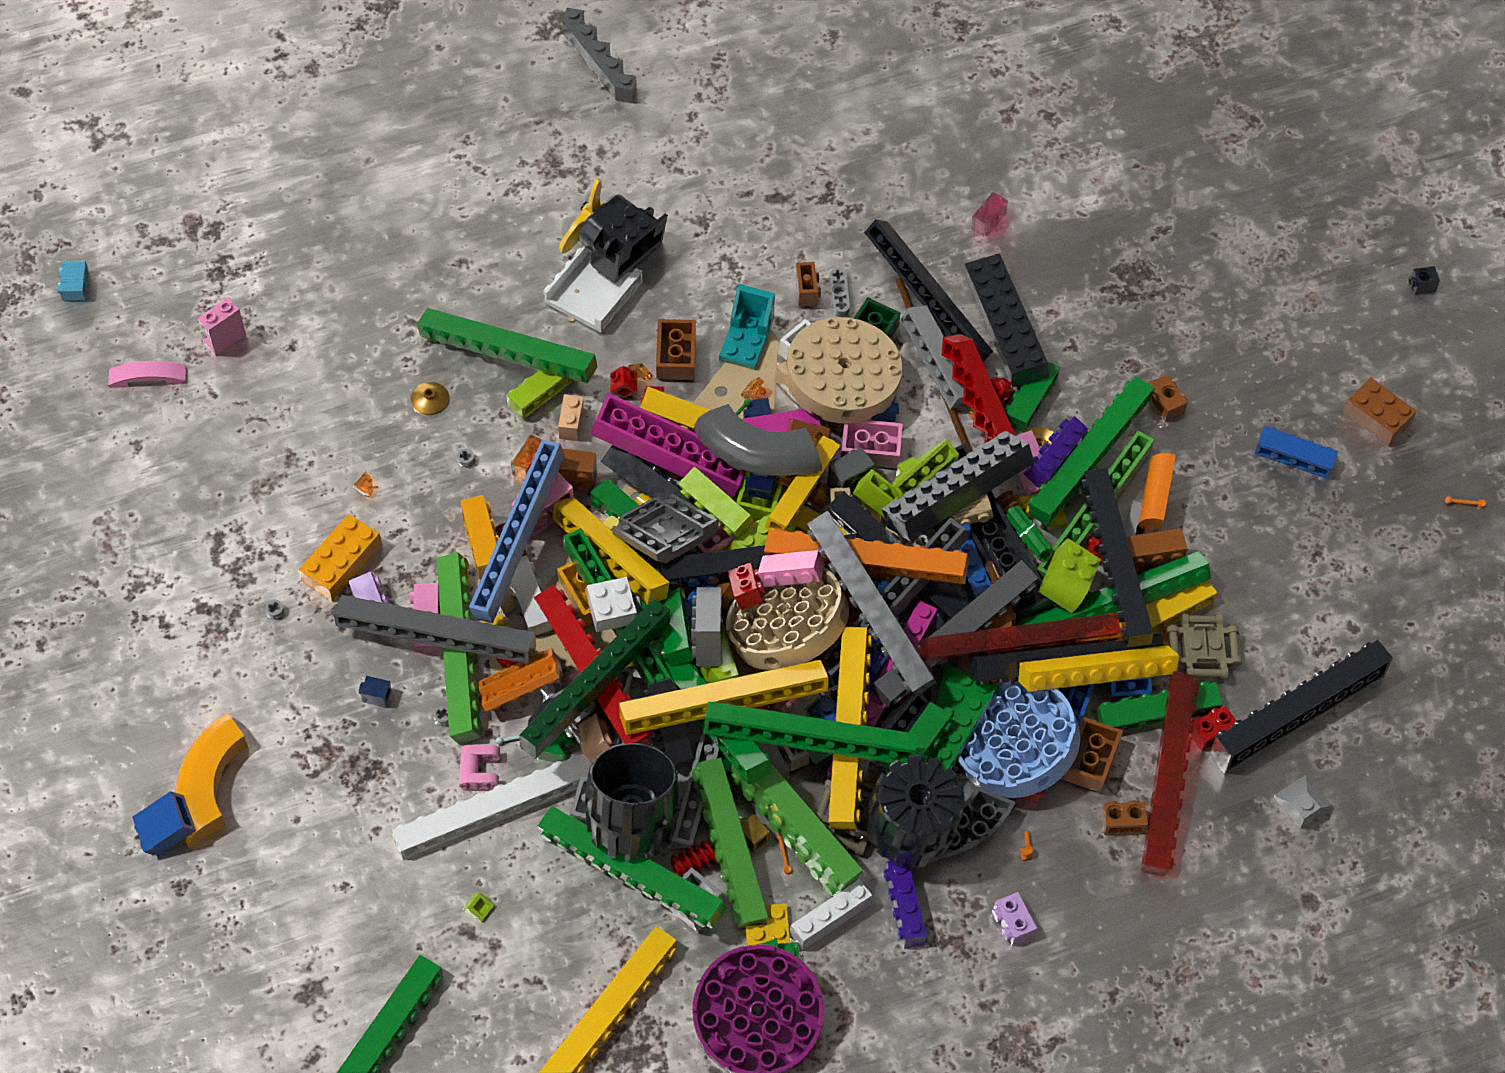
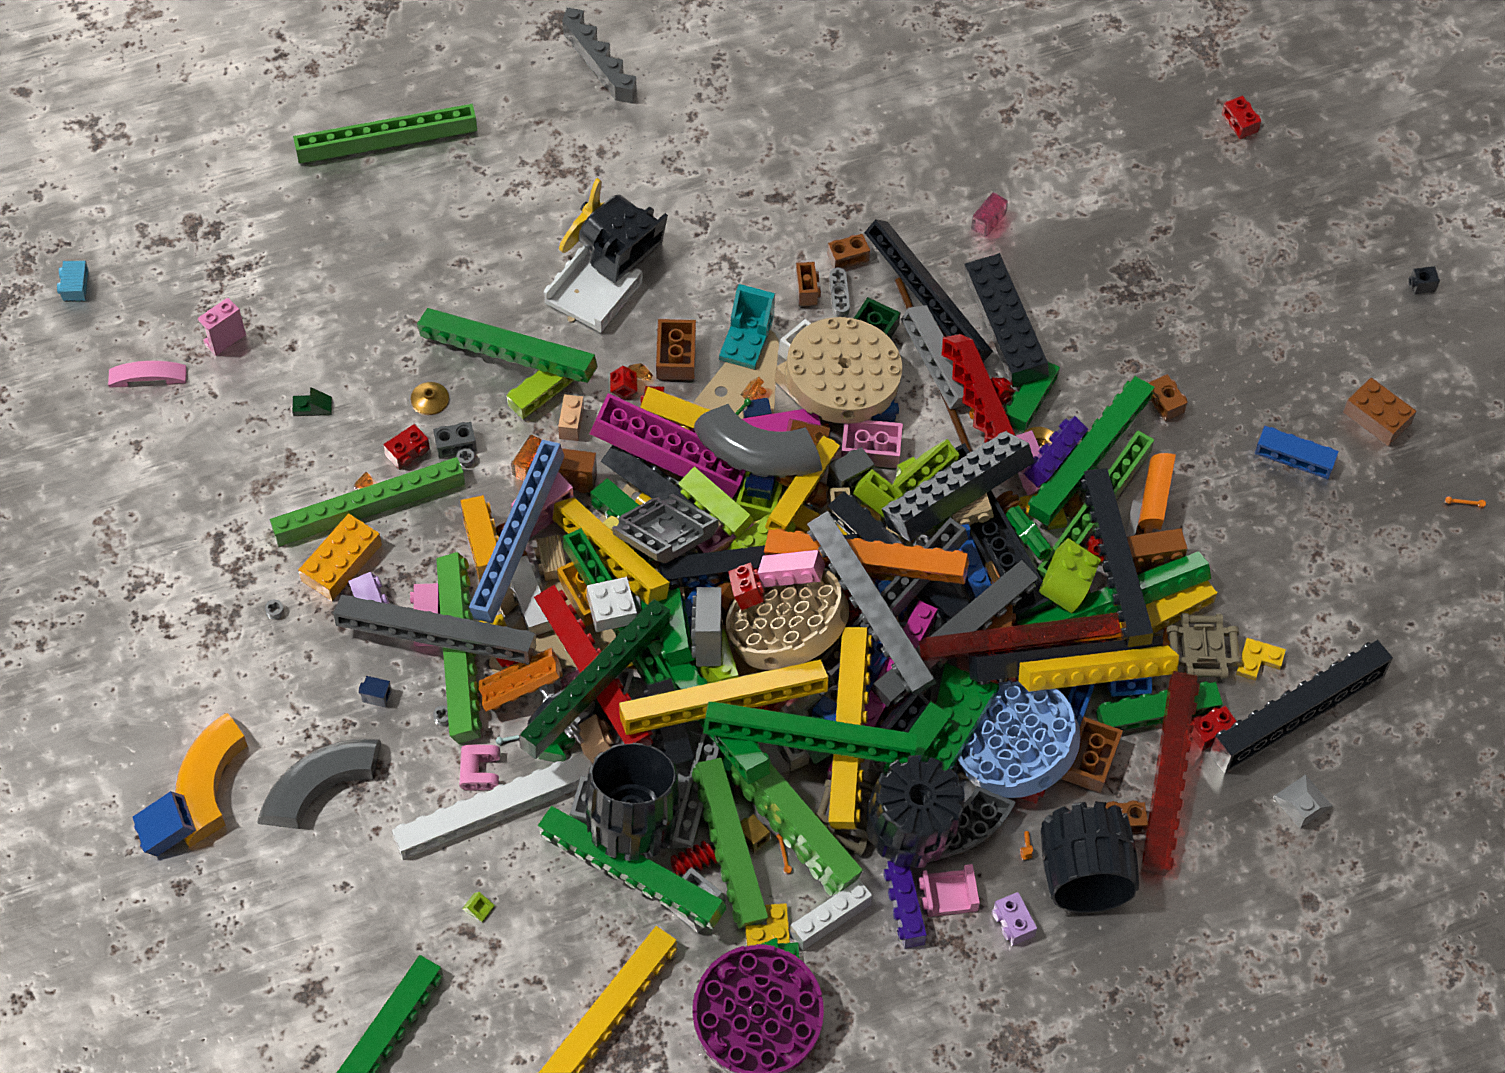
(314, 404): none -> dark green slope
(314, 776): none -> dark grey brick
(367, 501): none -> bright green brick
(385, 133): none -> bright green brick
(406, 446): none -> red brick
(455, 441): none -> dark grey brick
(551, 556): none -> tan brick
(848, 251): none -> dark orange brick
(949, 892): none -> bright pink panel
(1073, 506): none -> clear orange tile
(1089, 857): none -> black wheel
(1241, 117): none -> red brick
(1259, 653): none -> yellow plate

